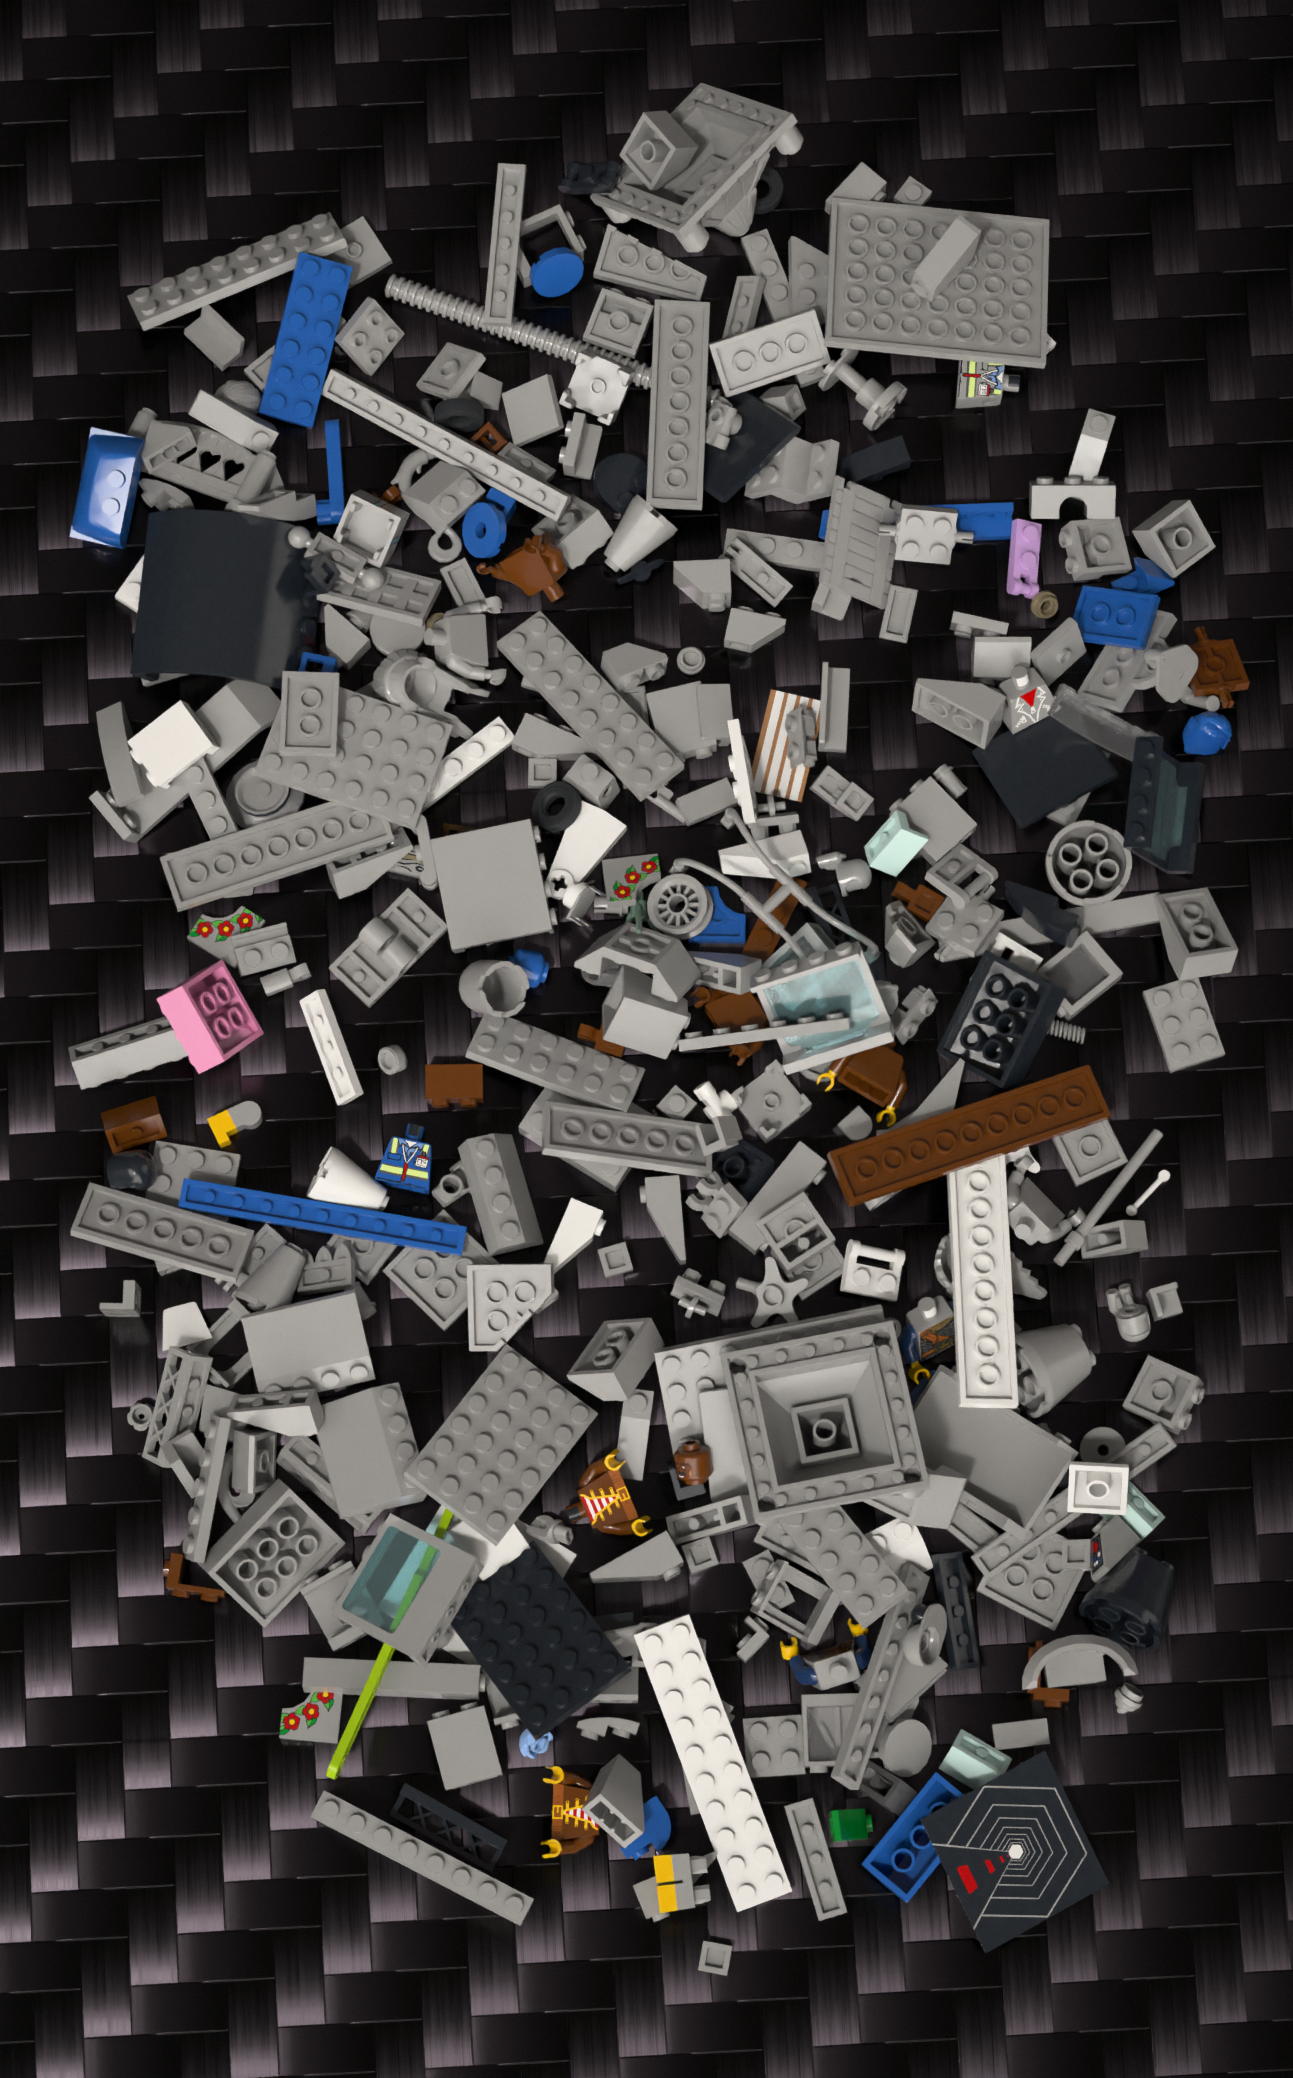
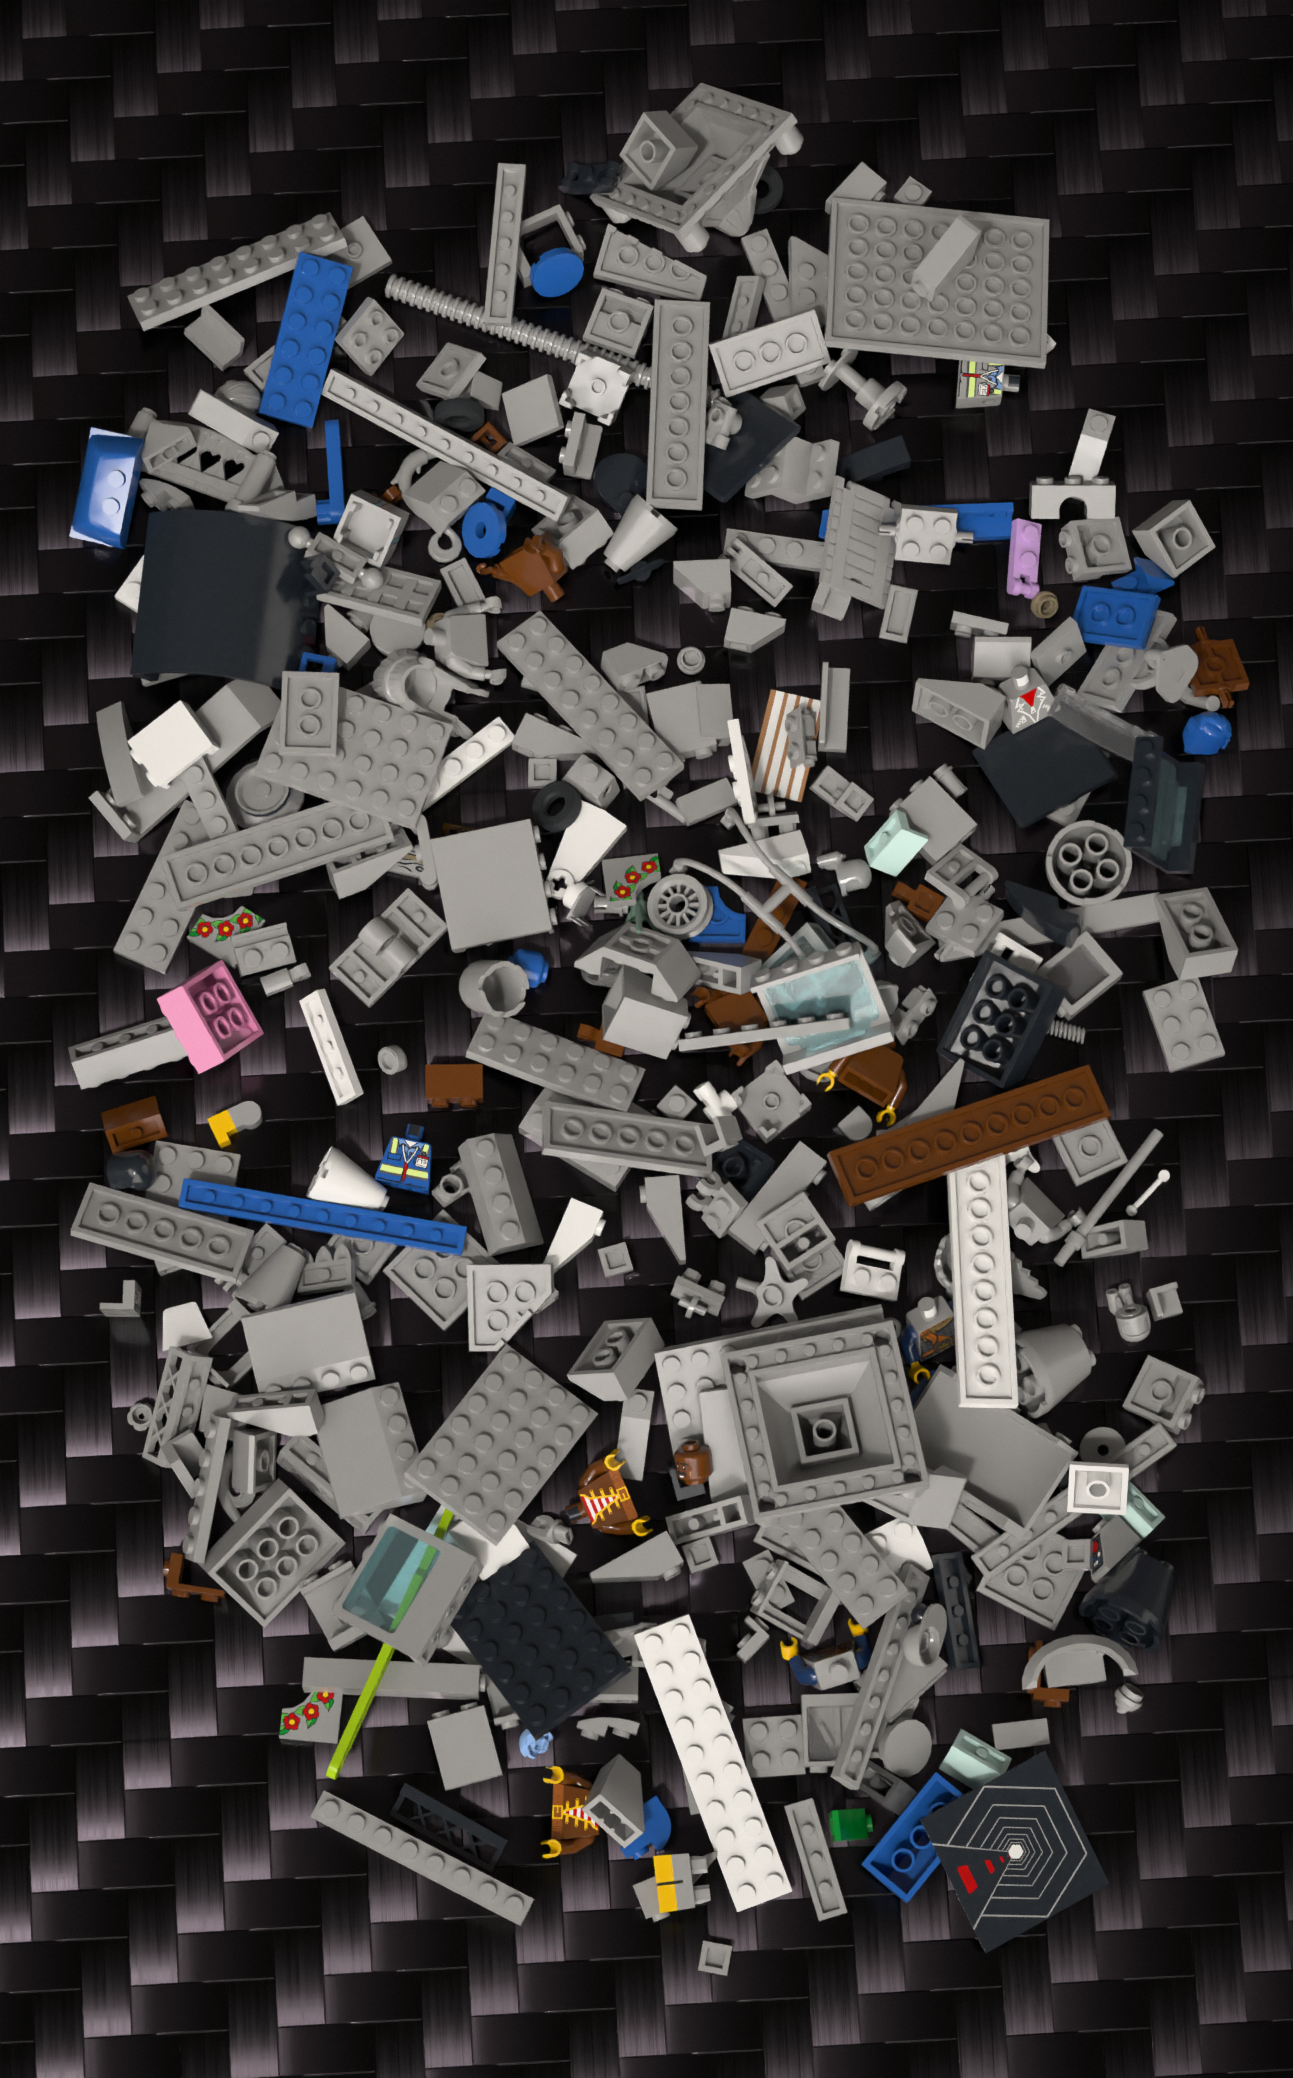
(155, 924): none -> light grey plate

